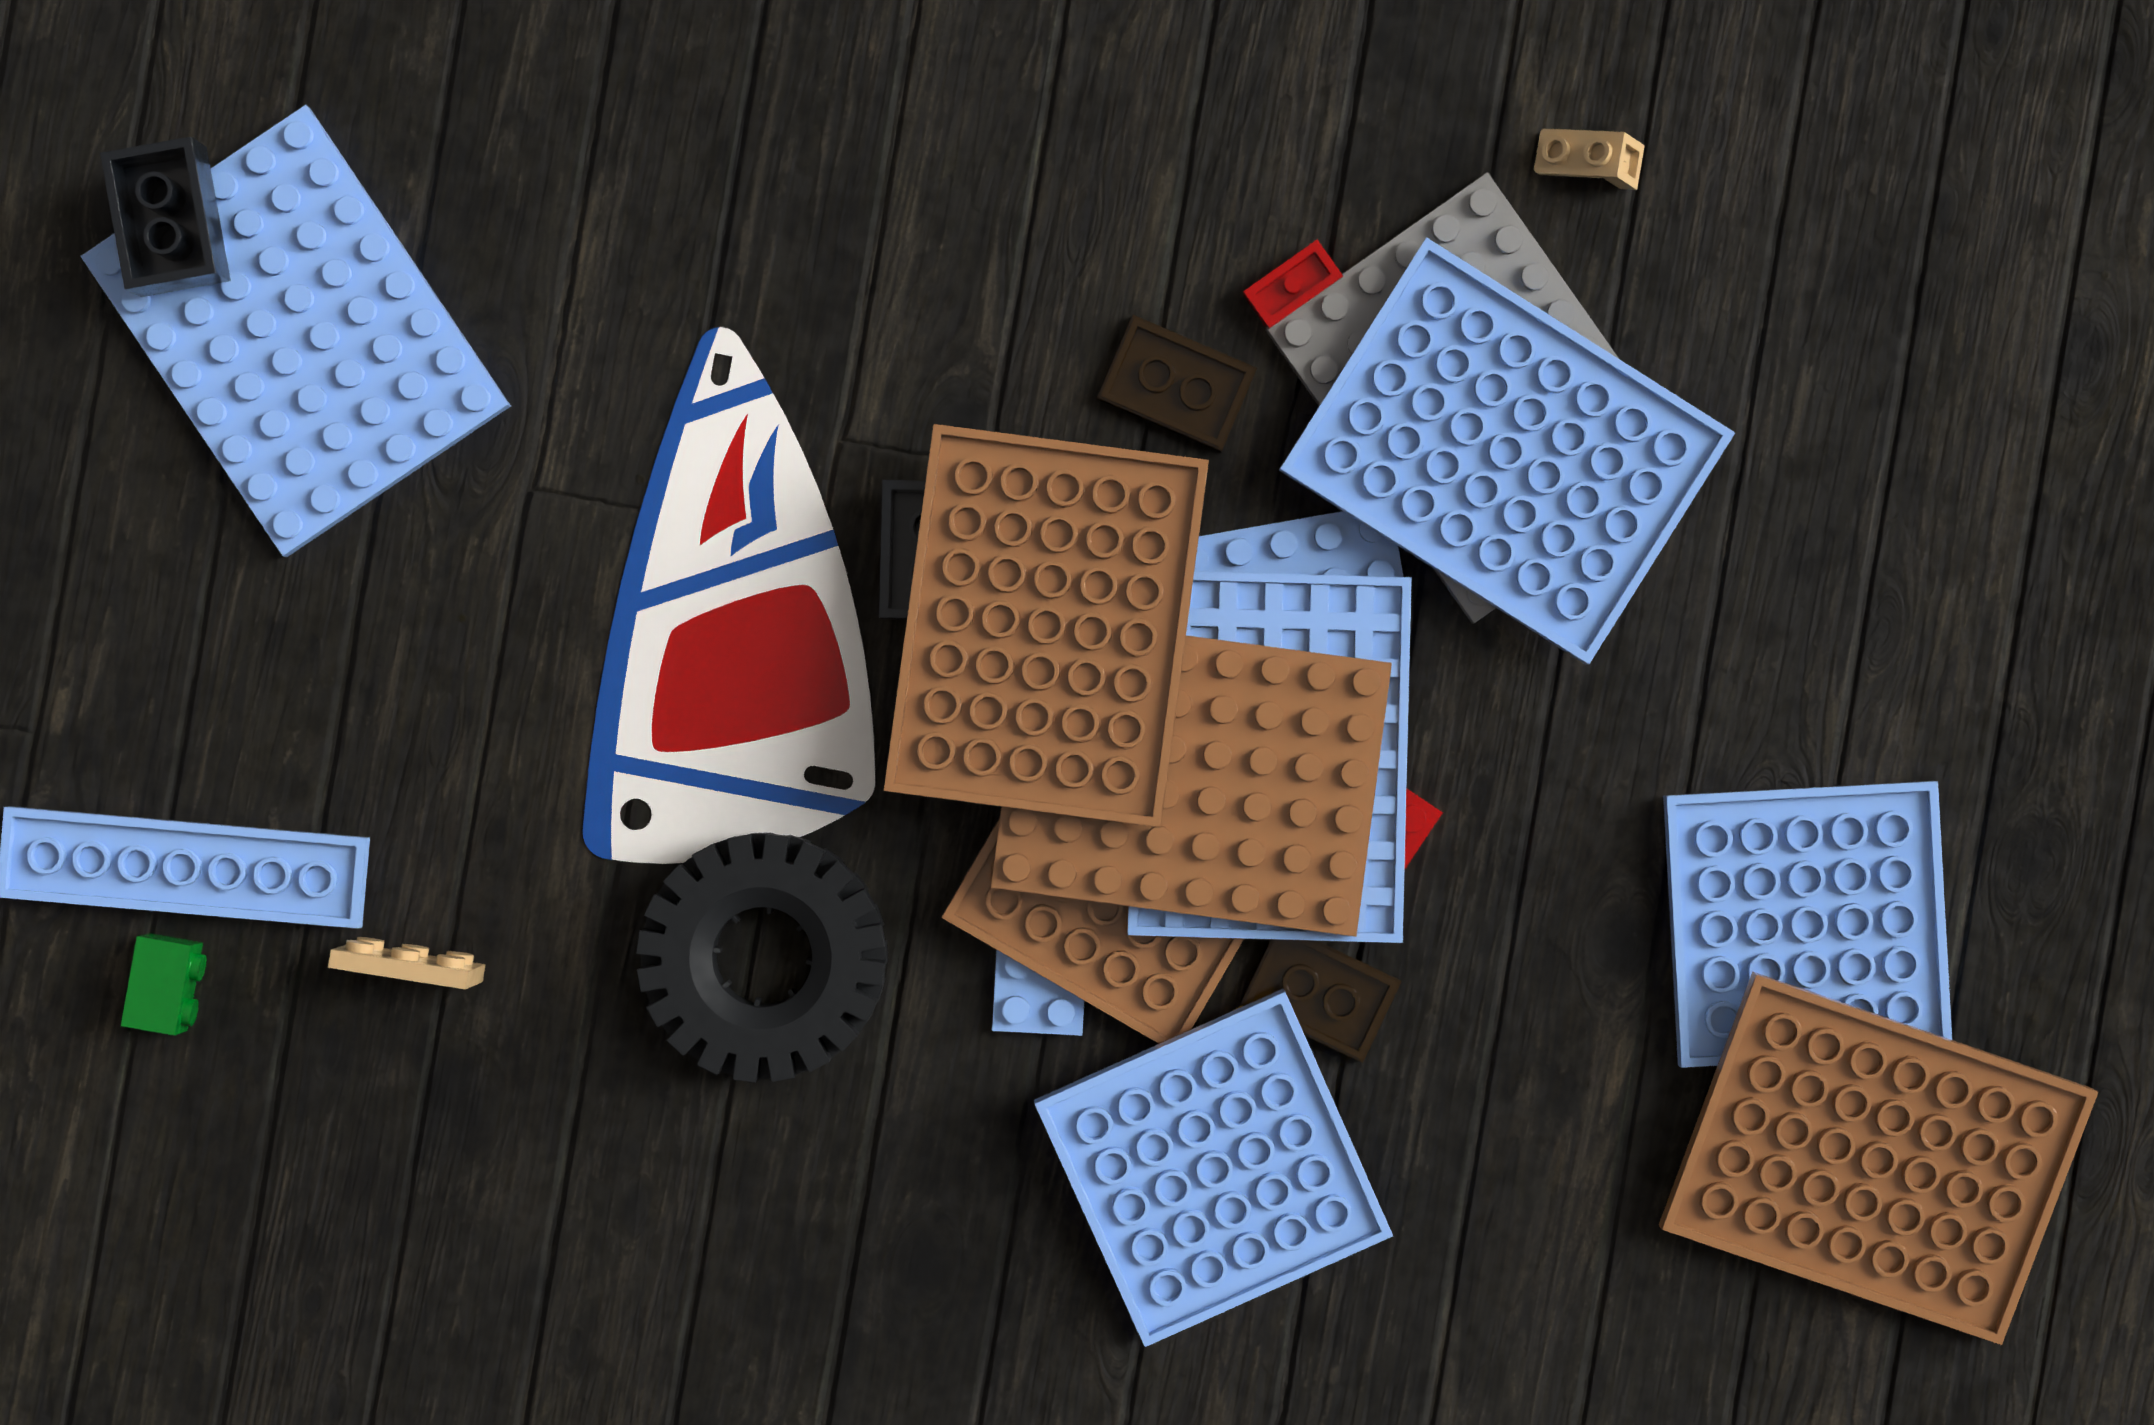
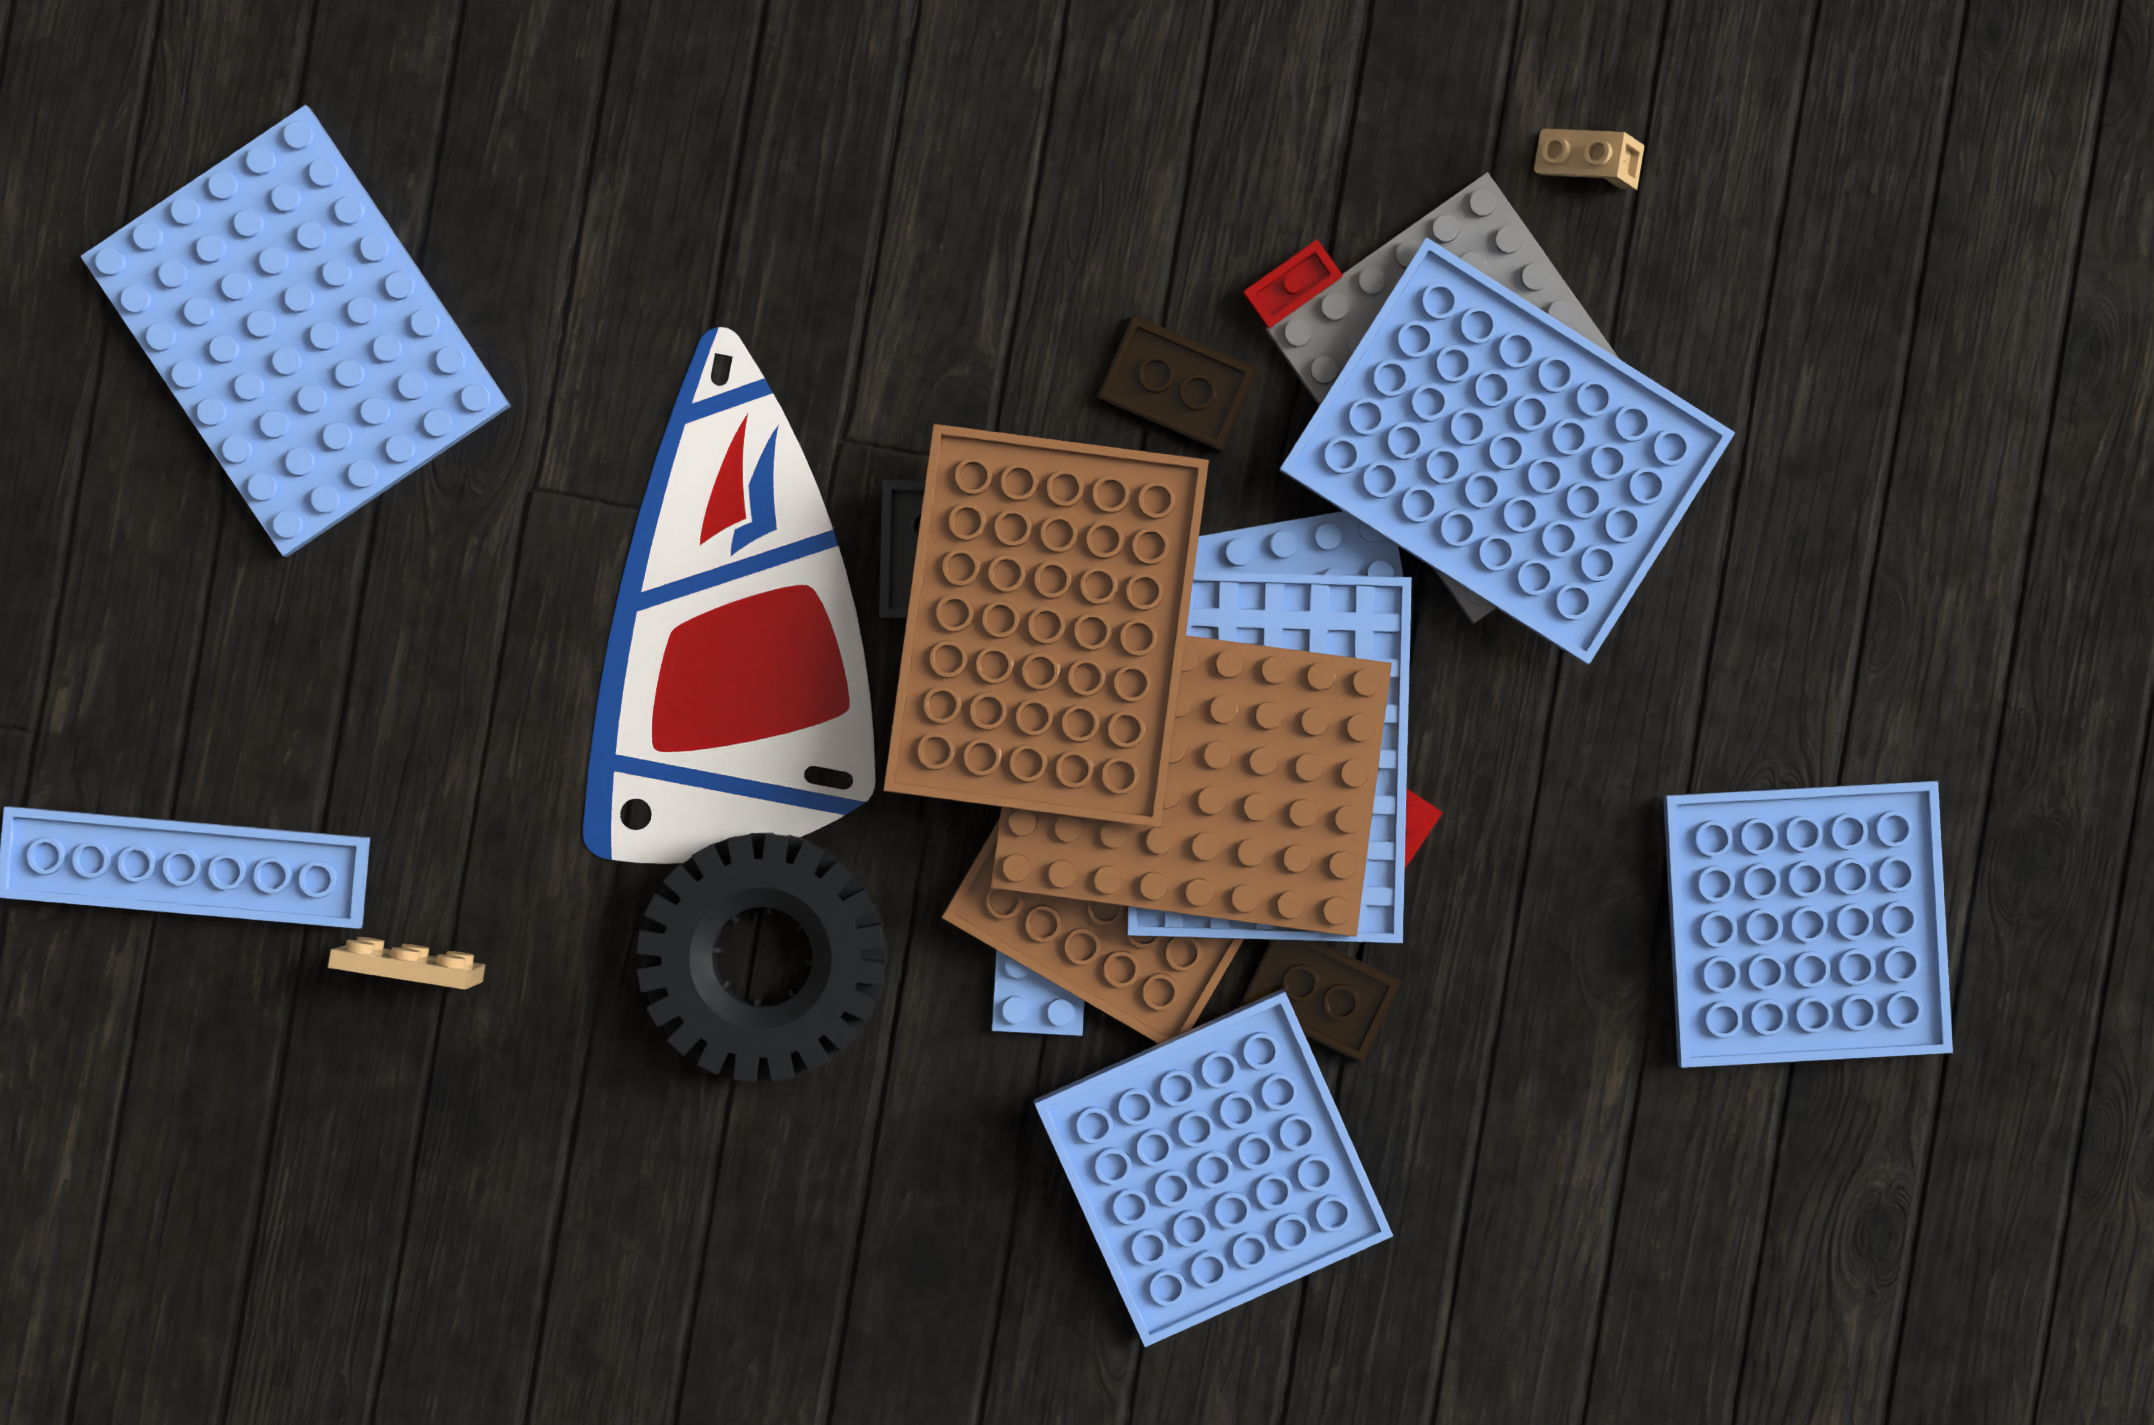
(163, 984): green brick -> none
(165, 216): black brick -> none
(1877, 1158): medium nougat plate -> none

